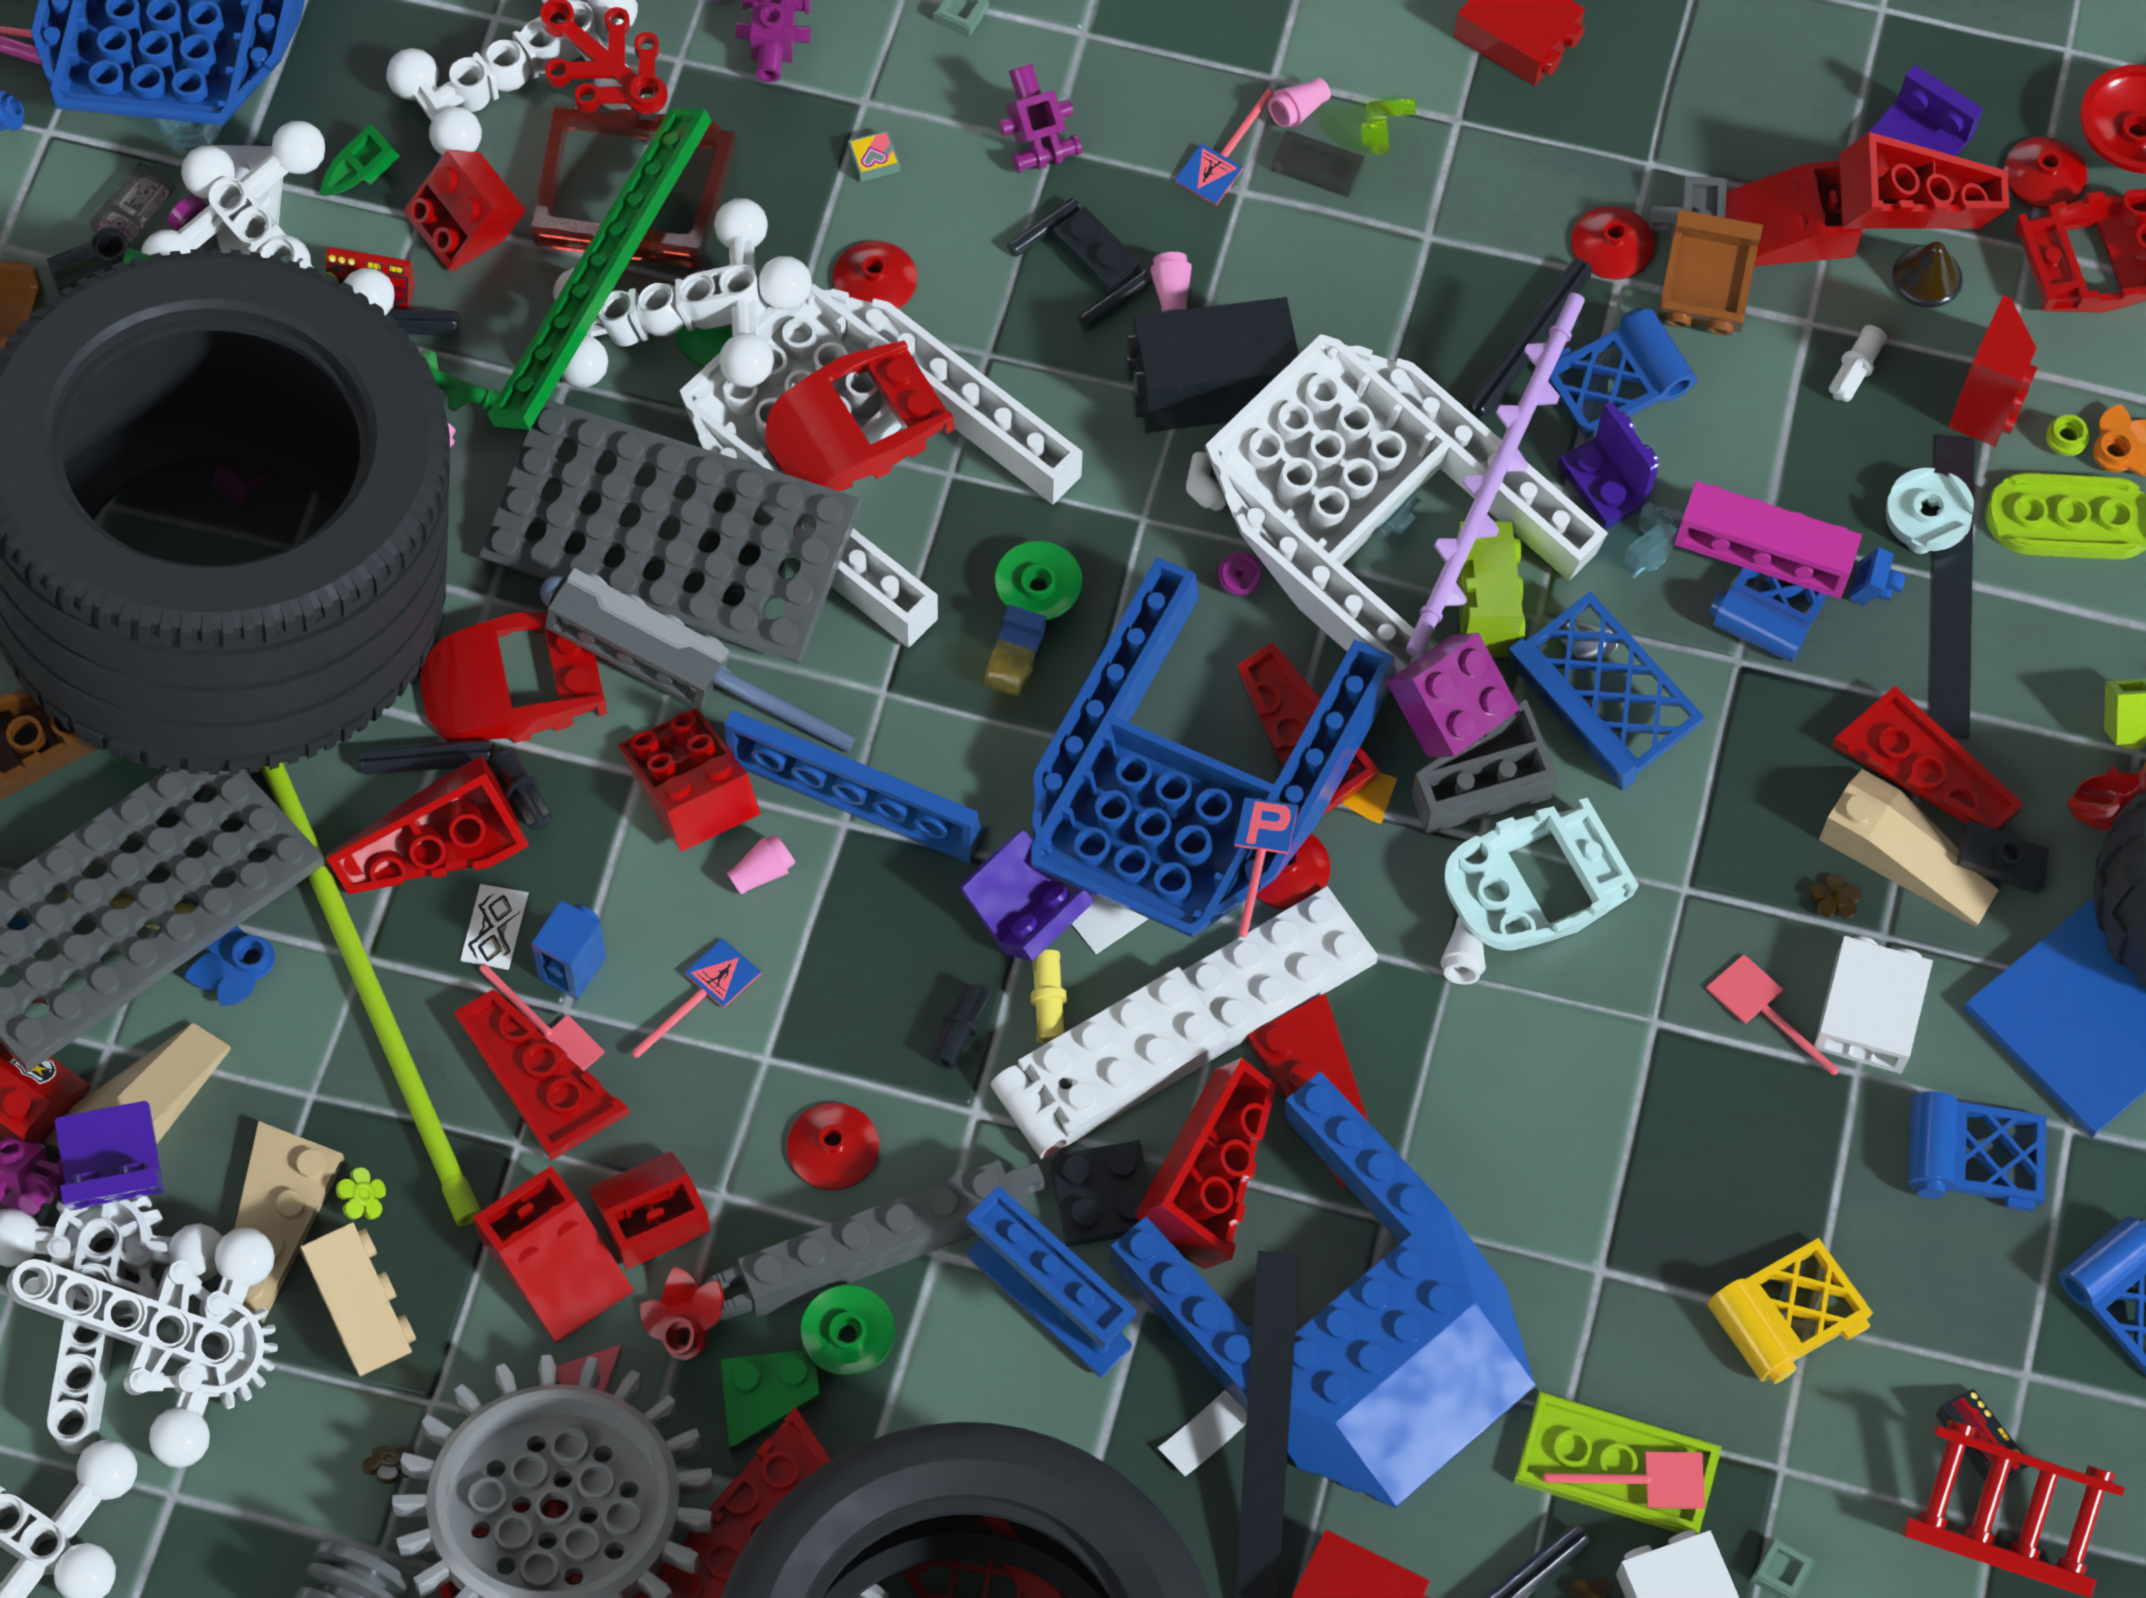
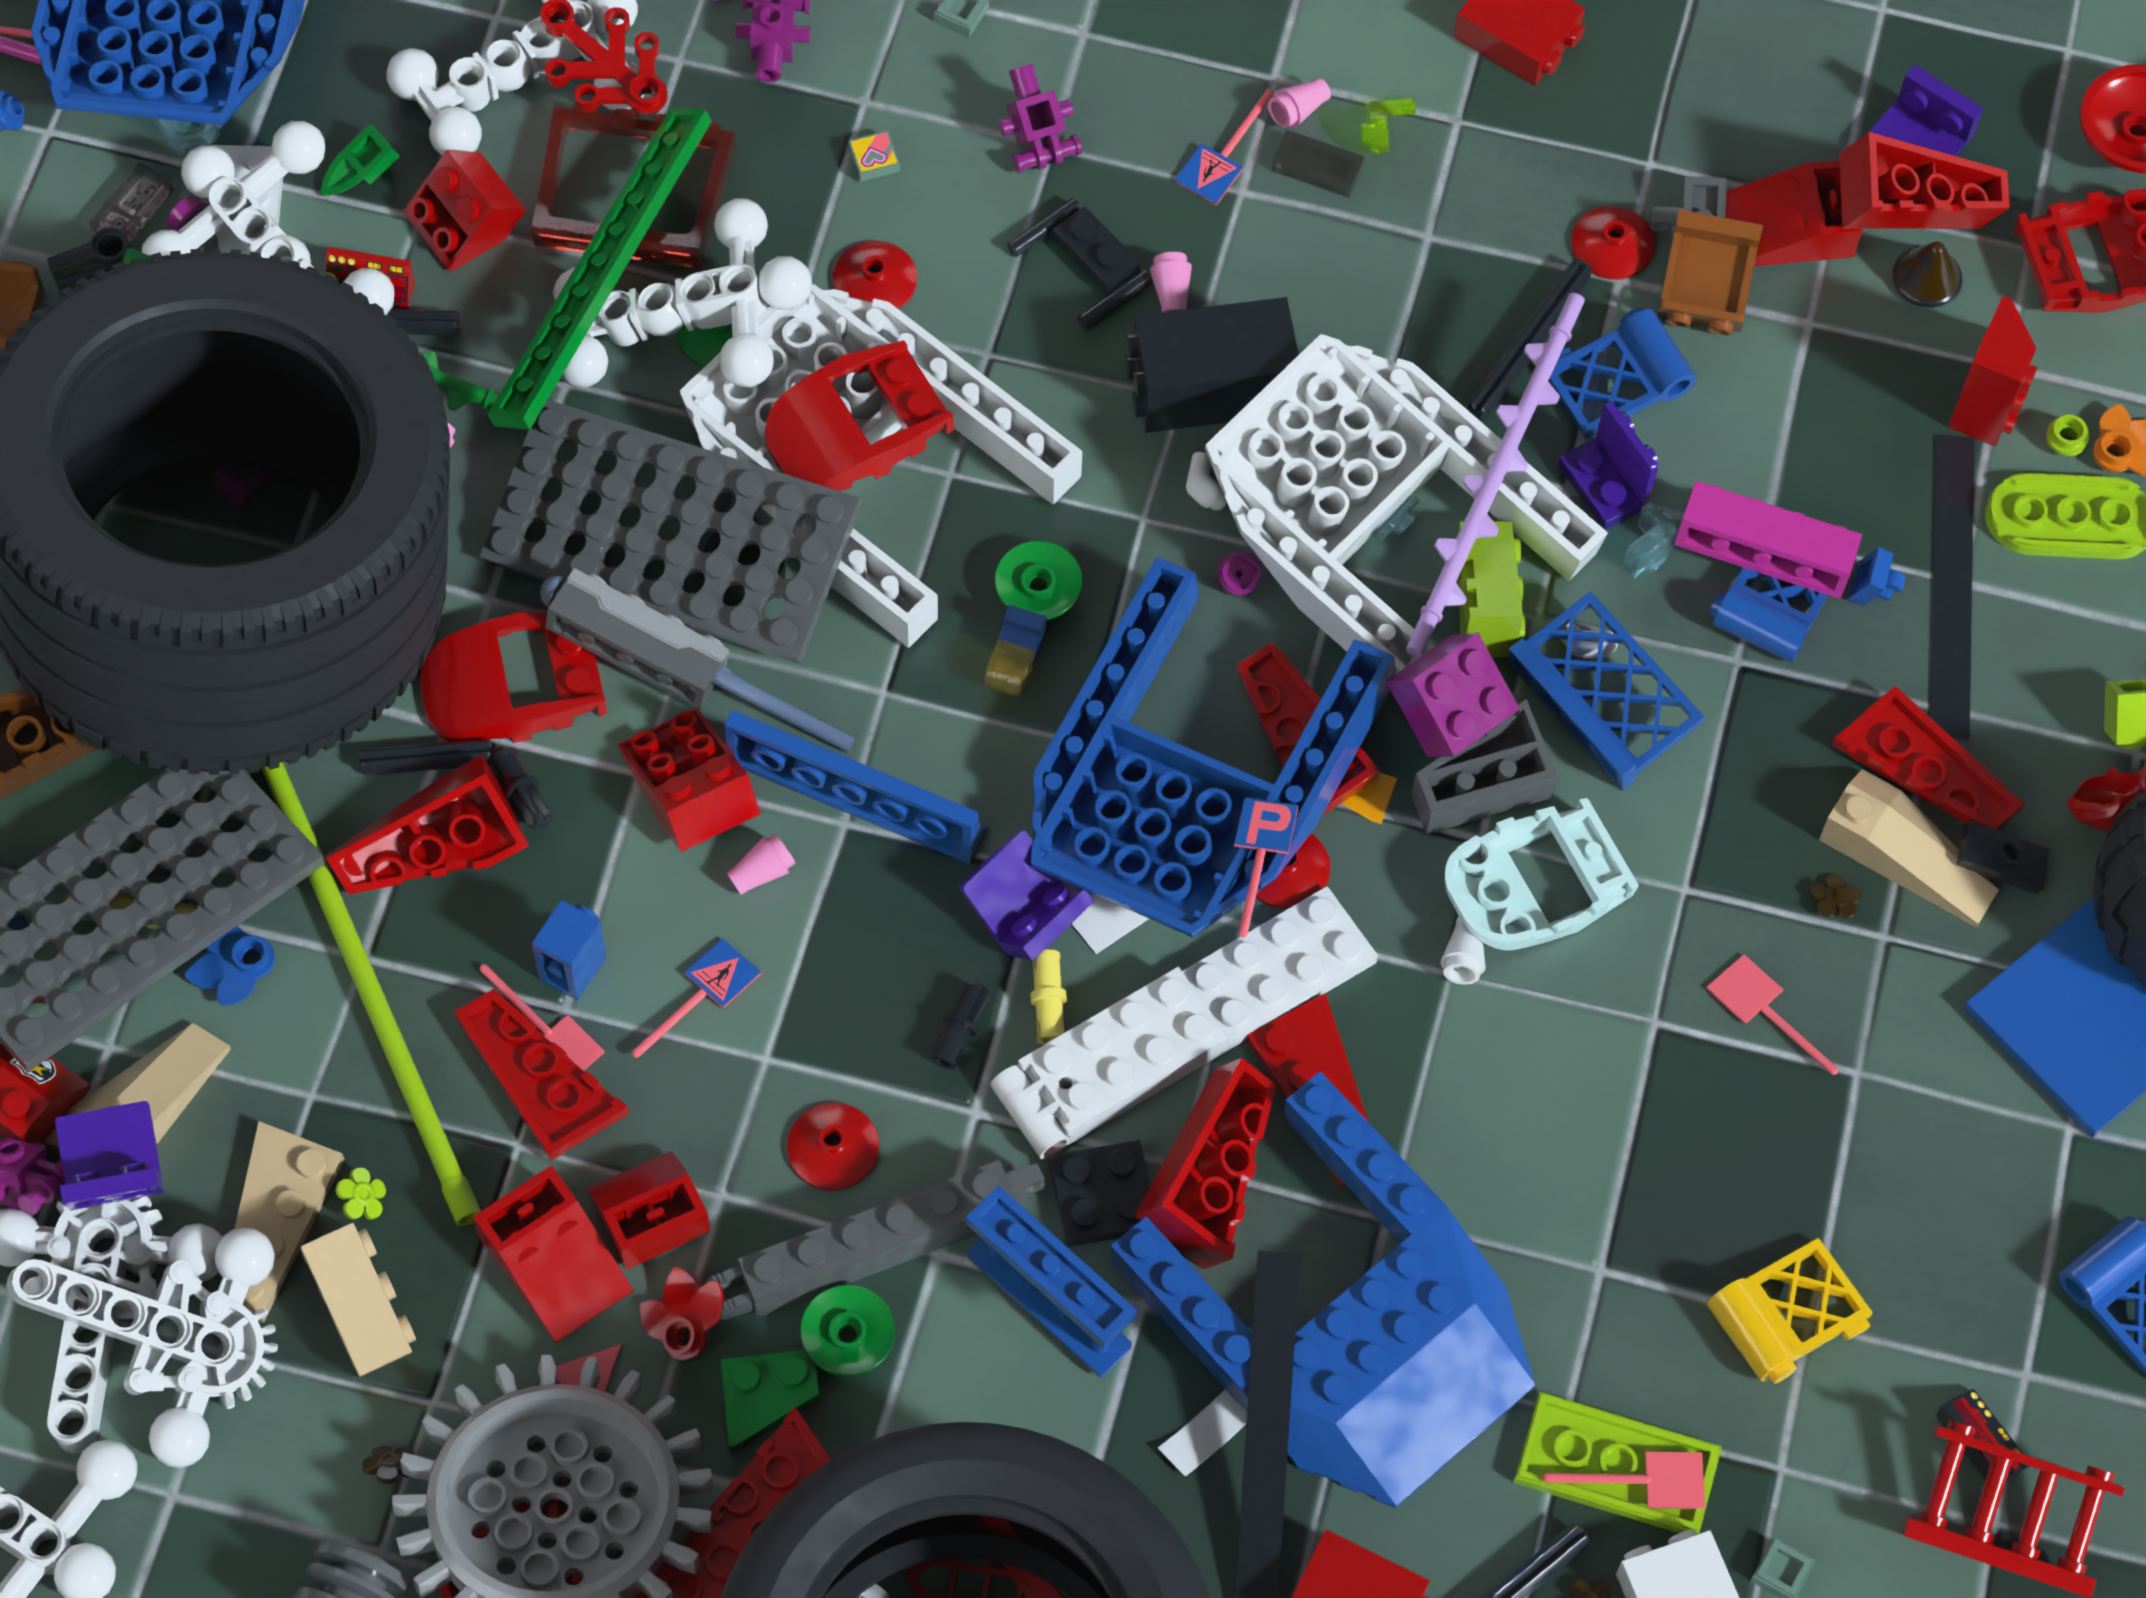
(494, 926): white sticker -> none
(1857, 363): white axle -> none
(1873, 1004): white brick -> none
(1929, 532): light aqua plate -> none
(1940, 1155): blue piece -> none
(2045, 185): red dish -> none

